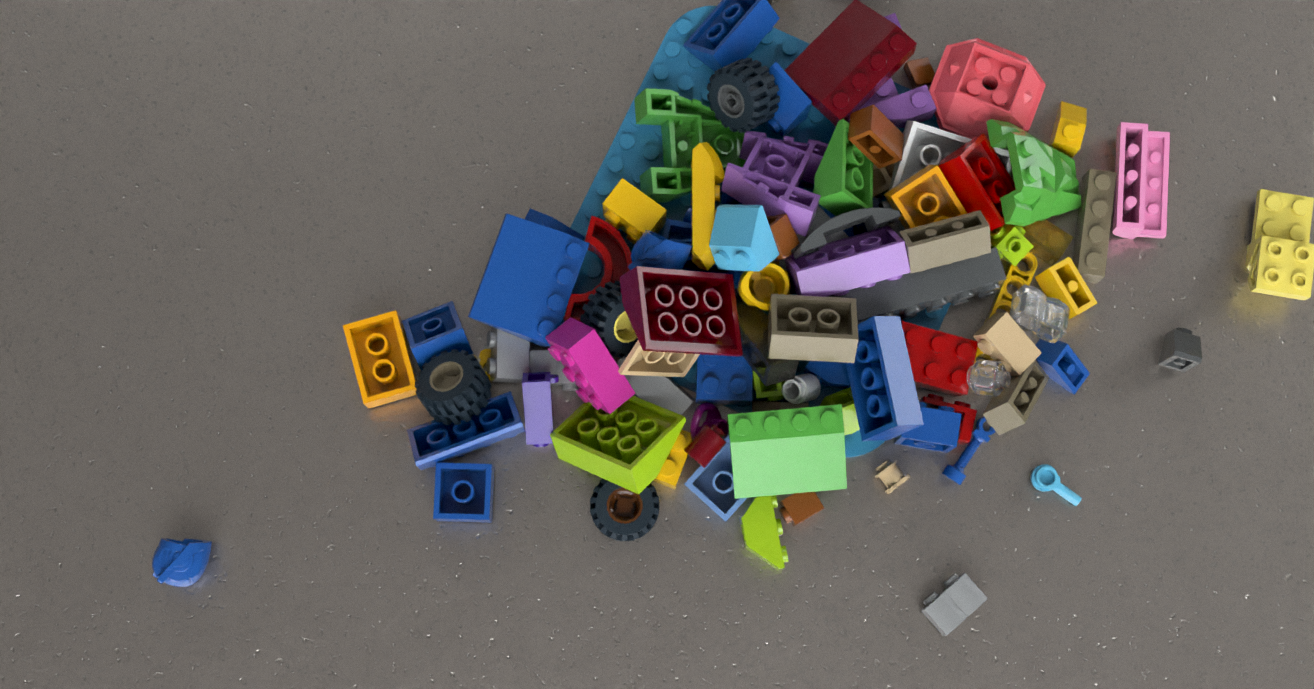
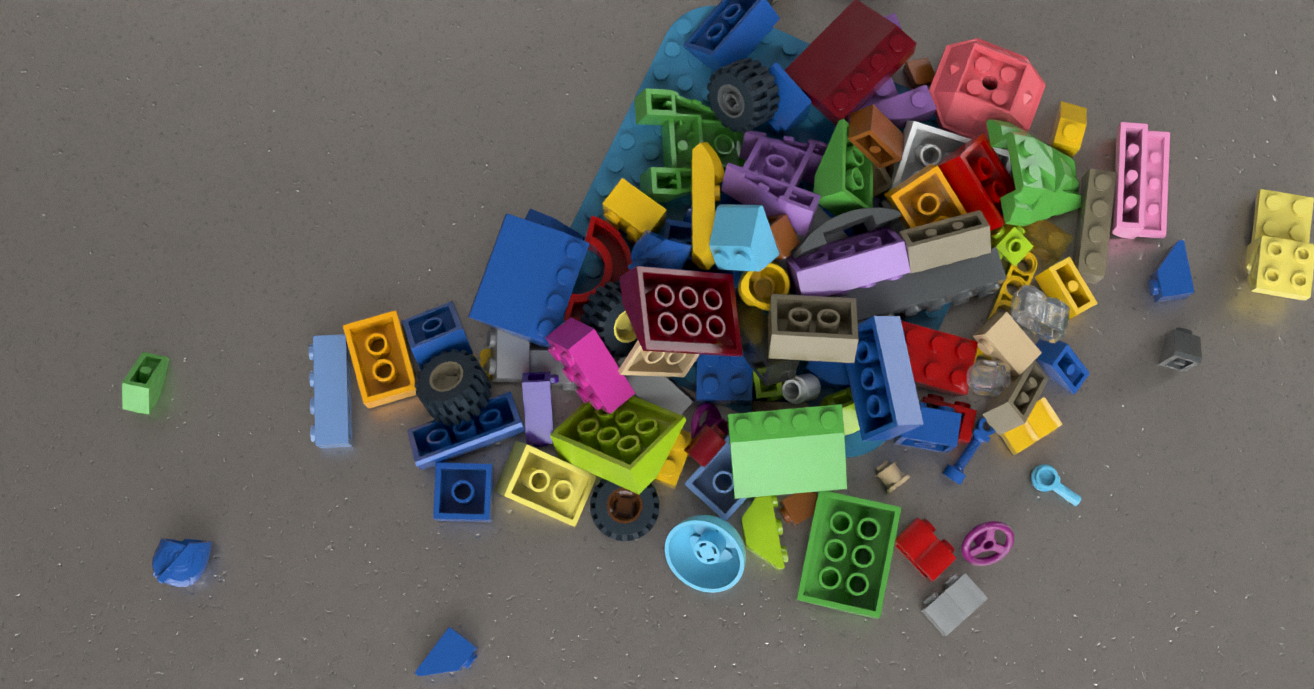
(144, 383): none -> bright green slope
(331, 392): none -> medium blue brick
(449, 655): none -> blue slope
(545, 483): none -> light yellow slope
(706, 553): none -> medium azure piece
(849, 554): none -> bright green slope
(924, 549): none -> red brick
(984, 540): none -> magenta piece
(1039, 424): none -> yellow brick
(1172, 275): none -> blue slope

